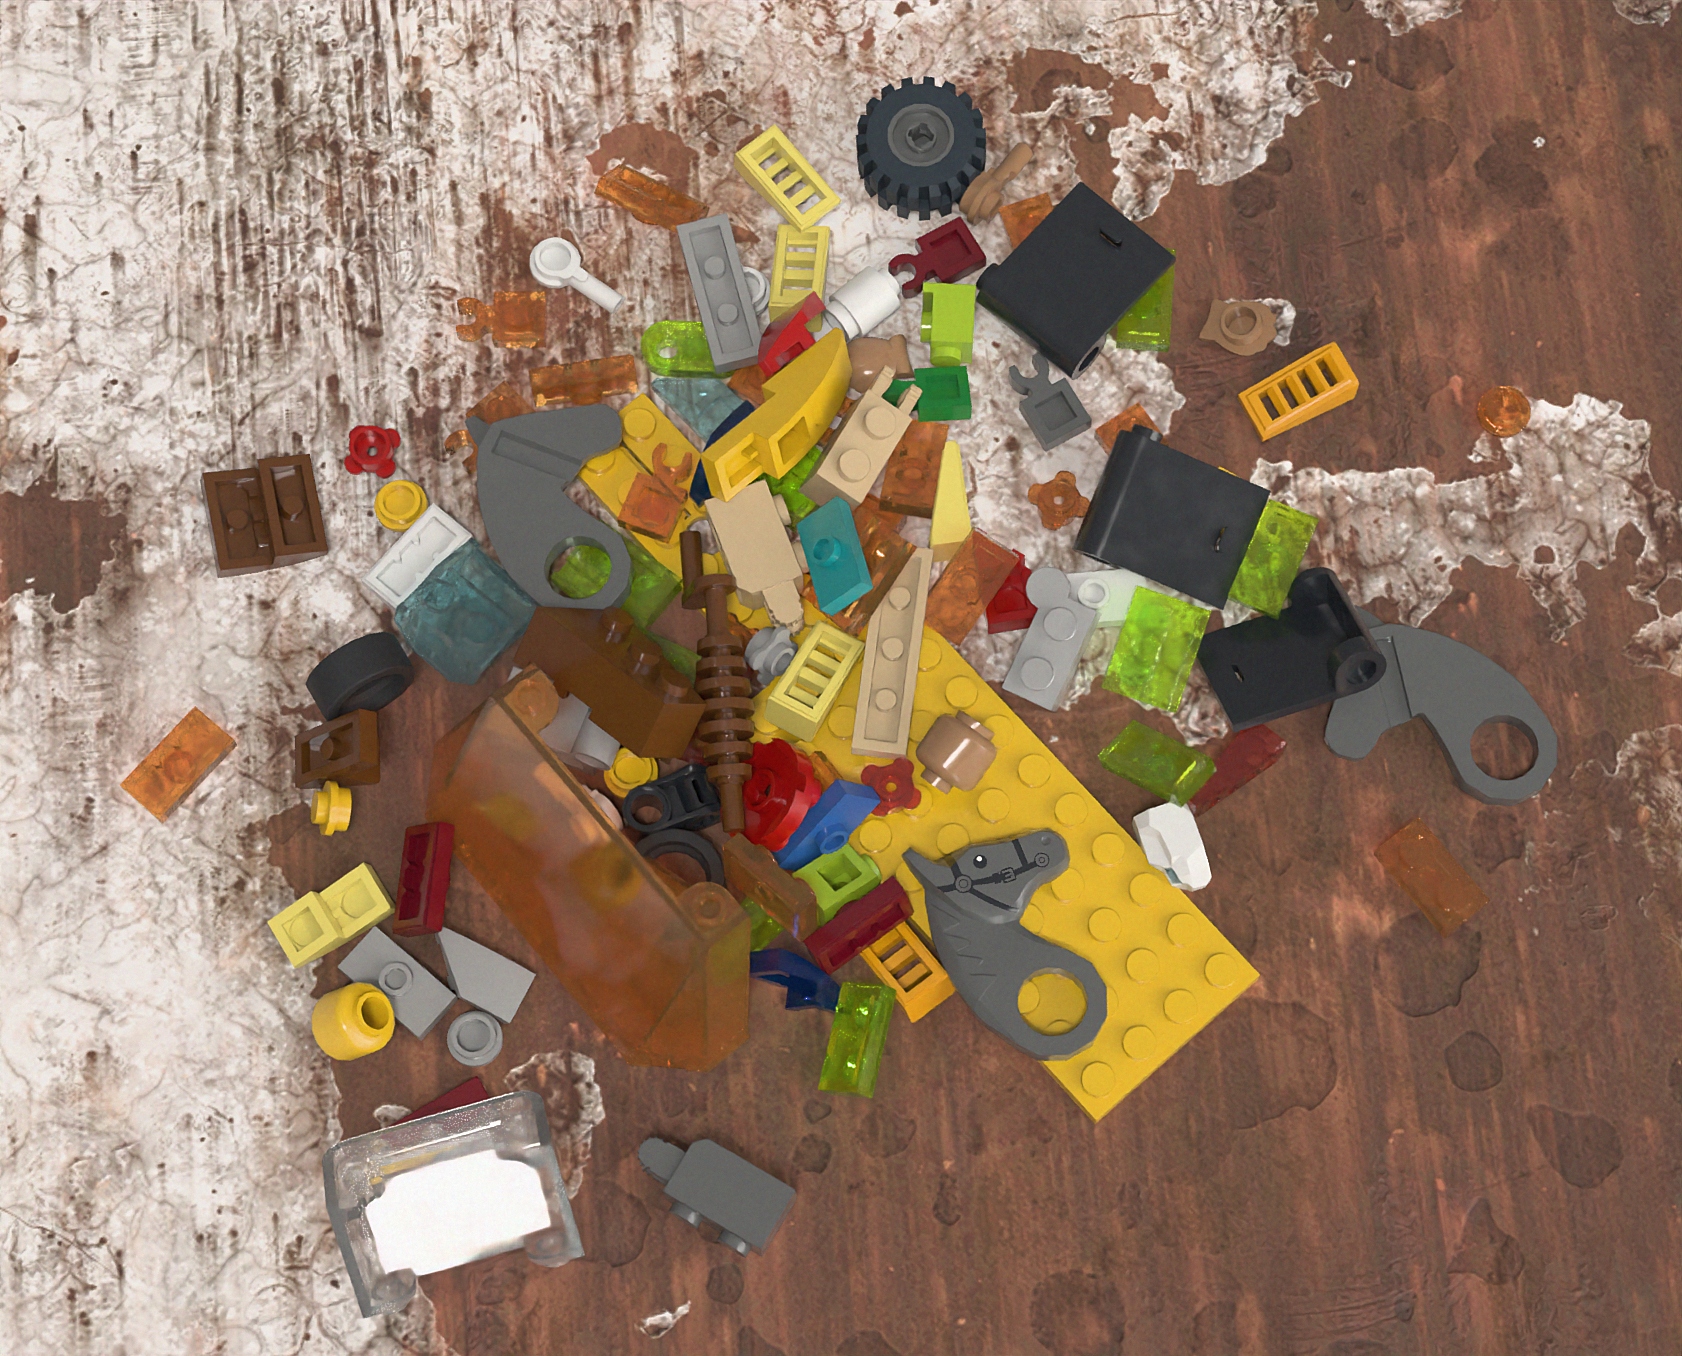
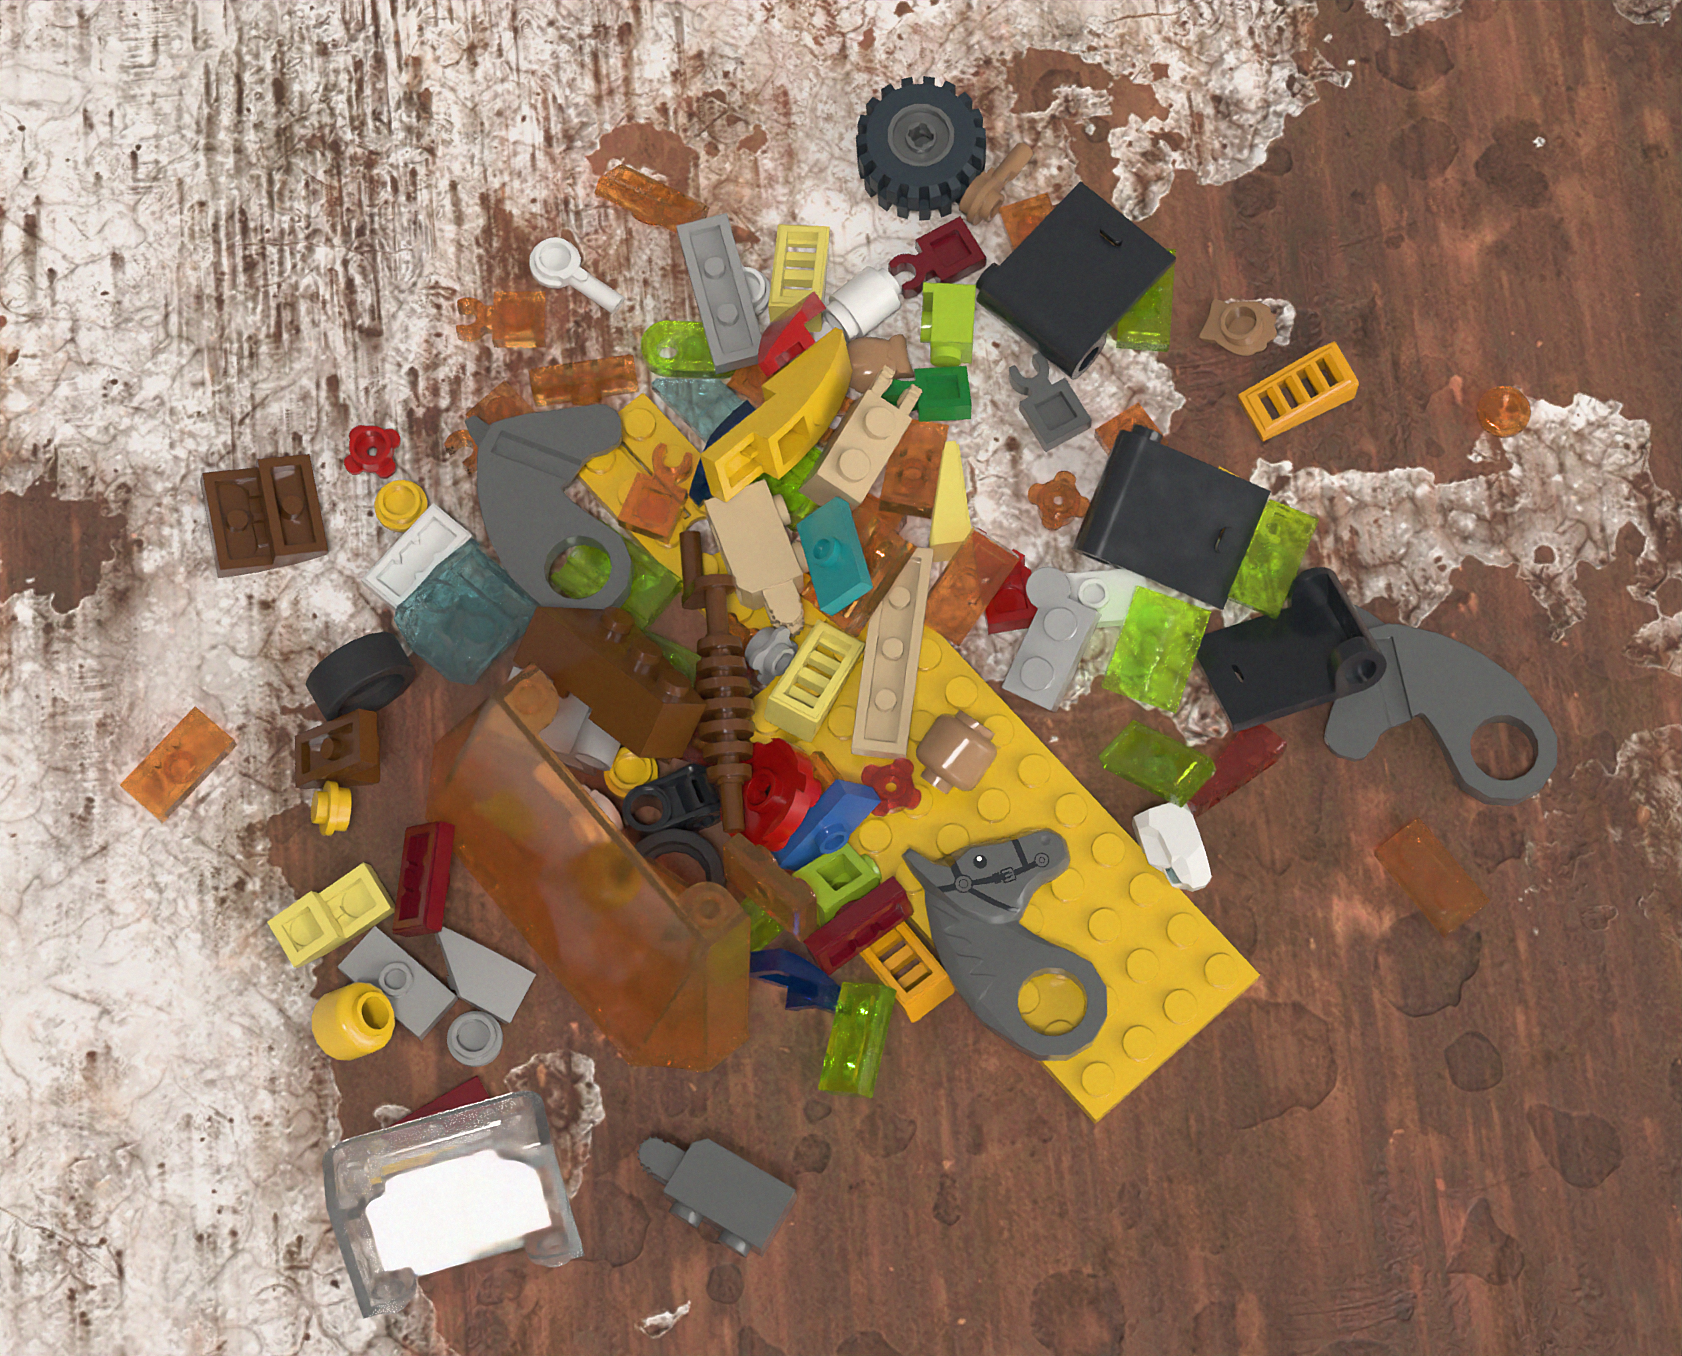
(776, 143): light yellow slope -> none

